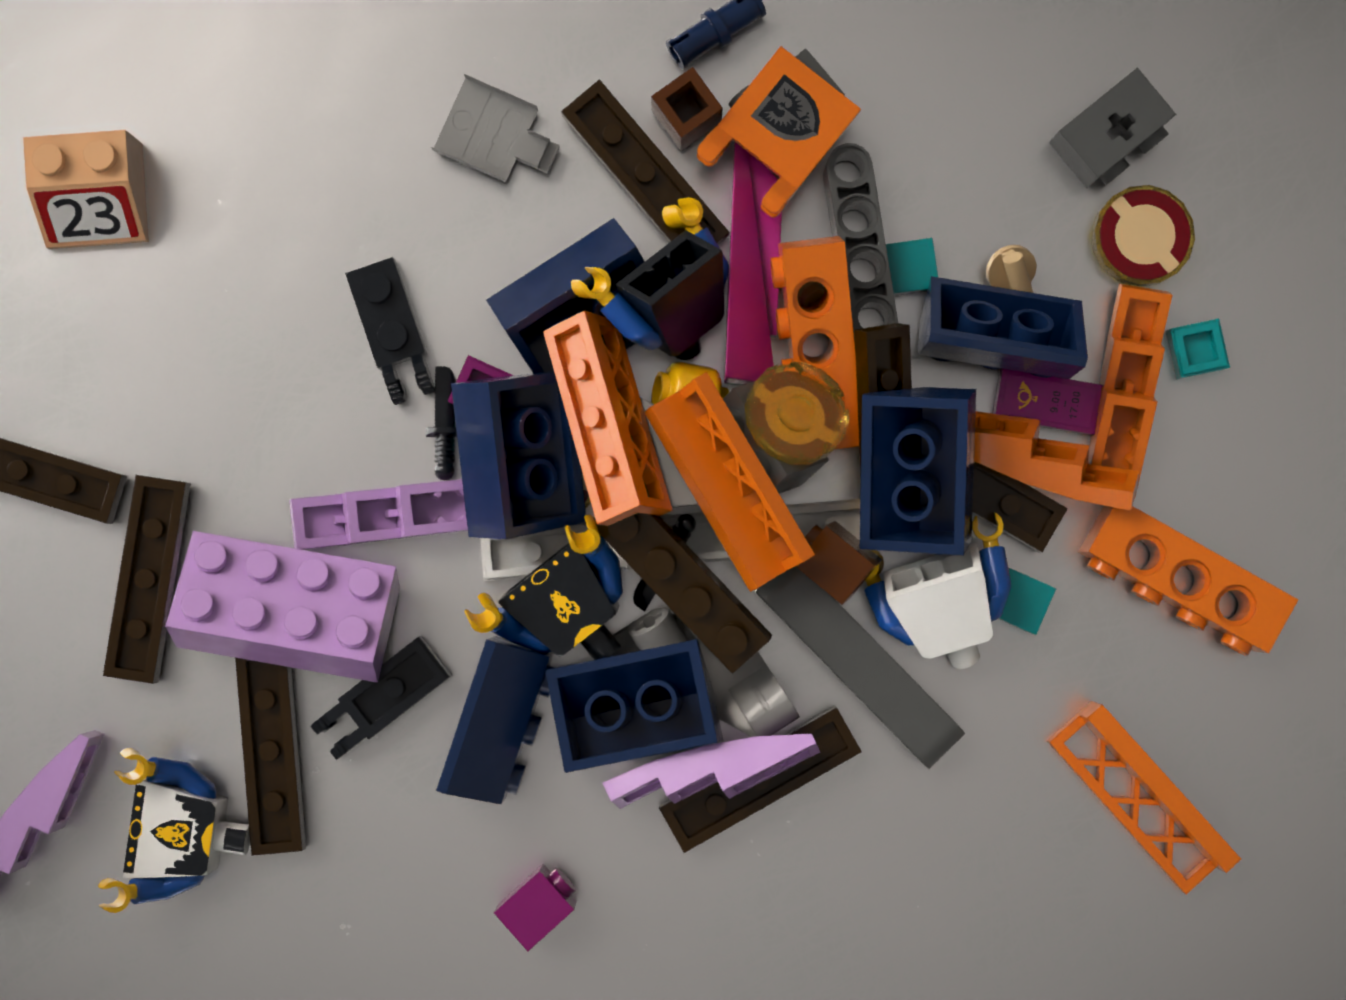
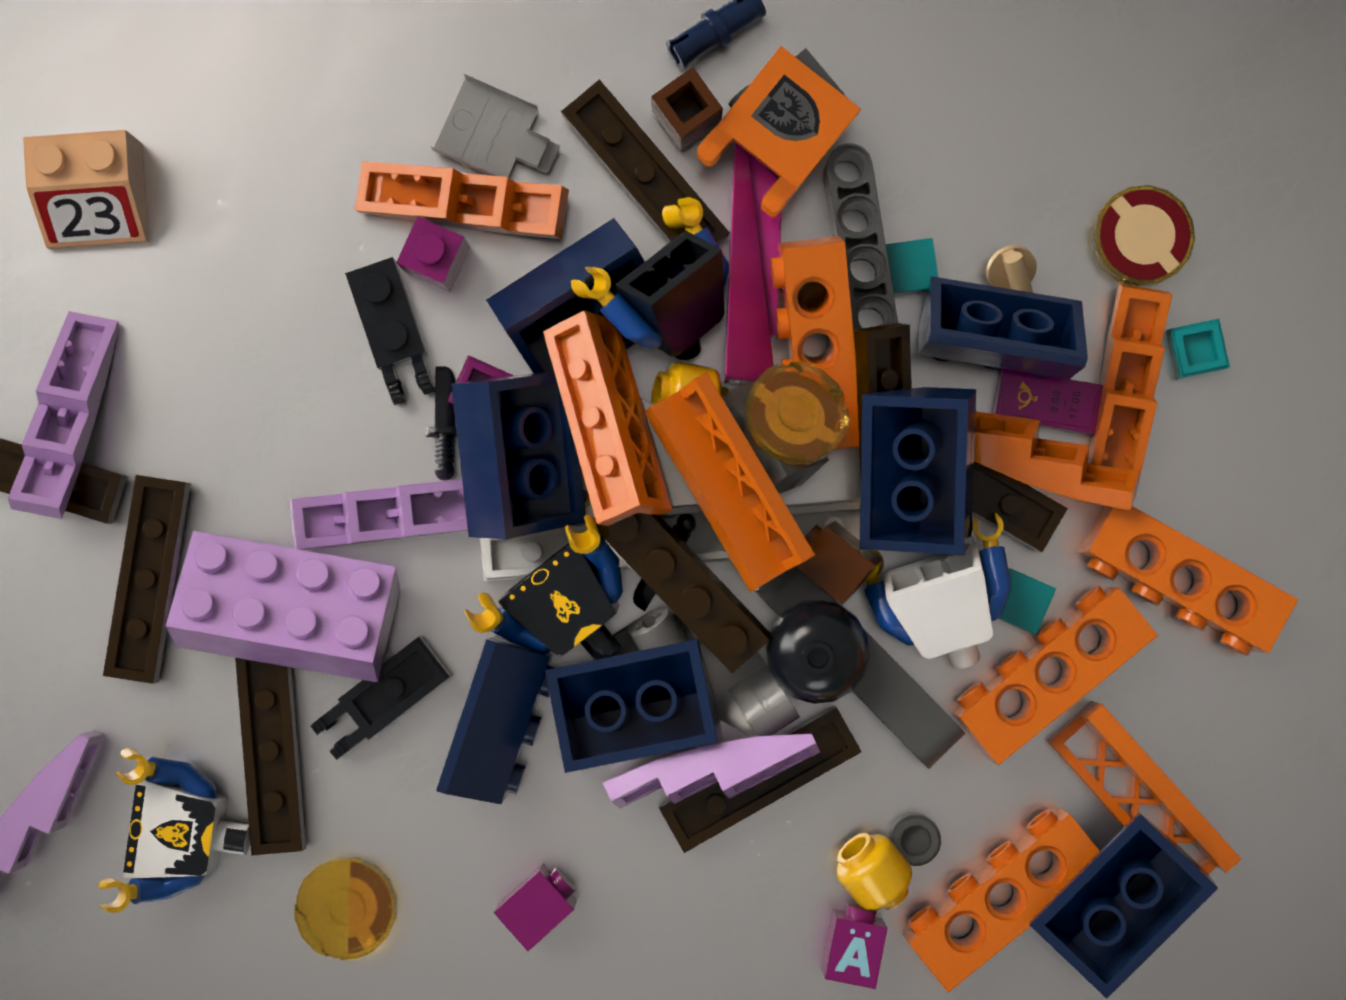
(65, 415): none -> lavender slope
(345, 908): none -> clear yellow tile
(433, 254): none -> magenta brick
(462, 199): none -> orange slope
(818, 651): none -> black cylinder
(854, 946): none -> magenta brick
(874, 872): none -> yellow head
(916, 838): none -> dark grey tile
(995, 927): none -> orange brick
(1122, 636): none -> orange brick
(1124, 904): none -> dark blue slope
(1130, 105): dark grey brick -> none

